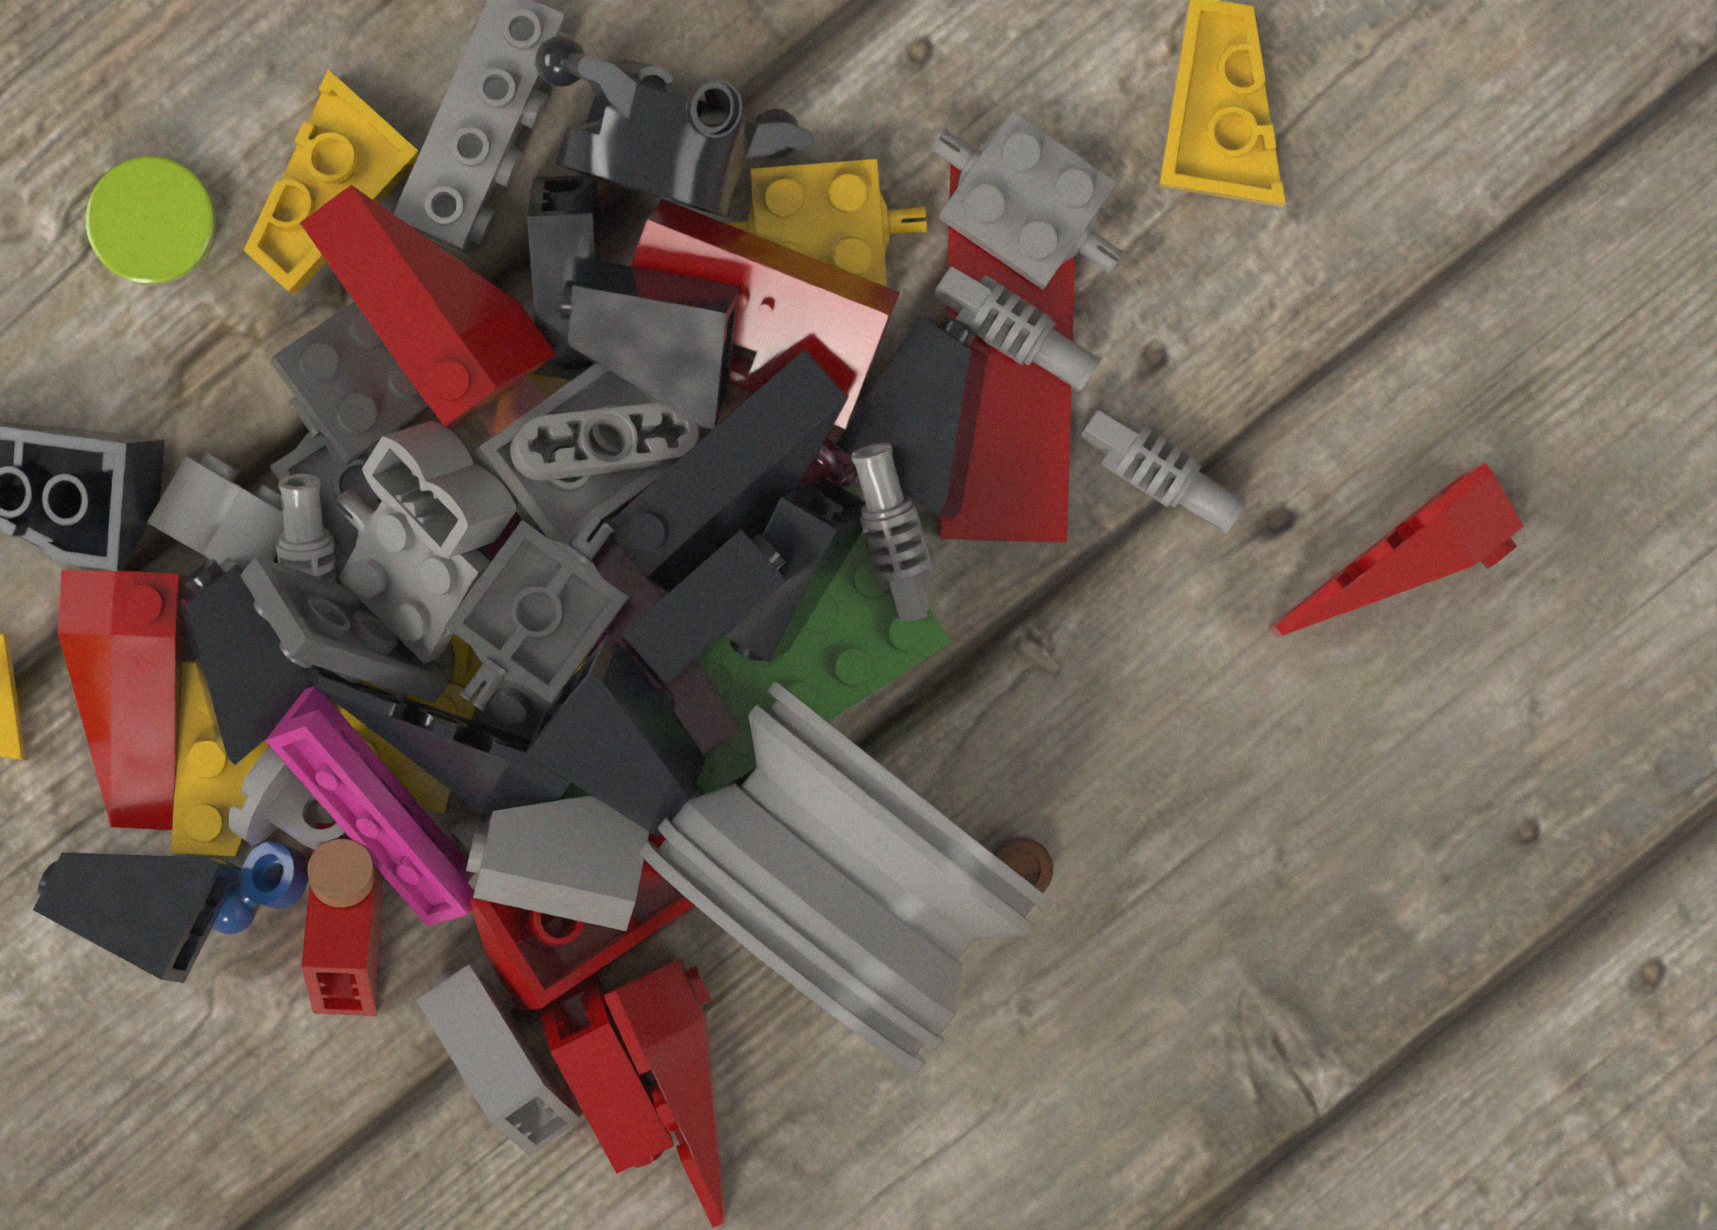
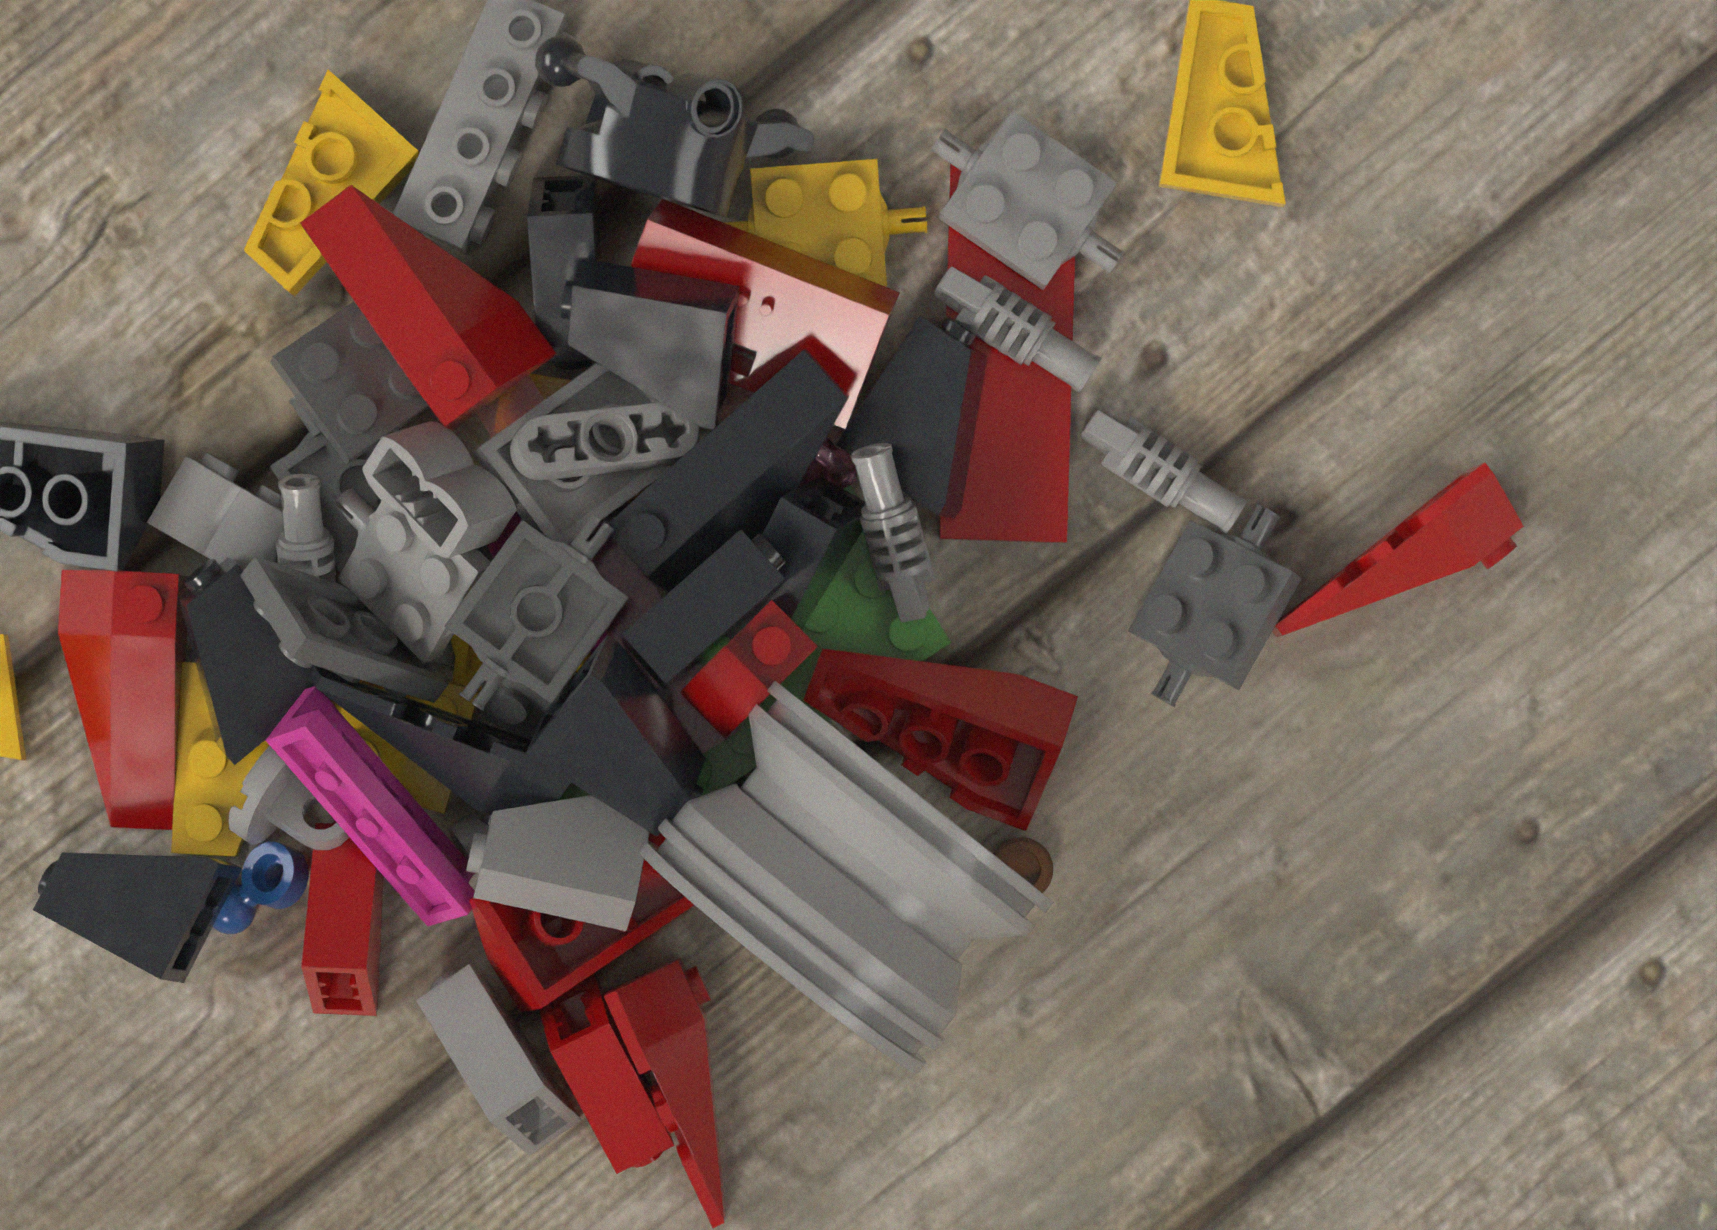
(151, 220): lime tile -> none
(341, 873): medium nougat tile -> none
(746, 668): none -> red brick
(968, 727): none -> red wedge
(1215, 605): none -> dark grey plate

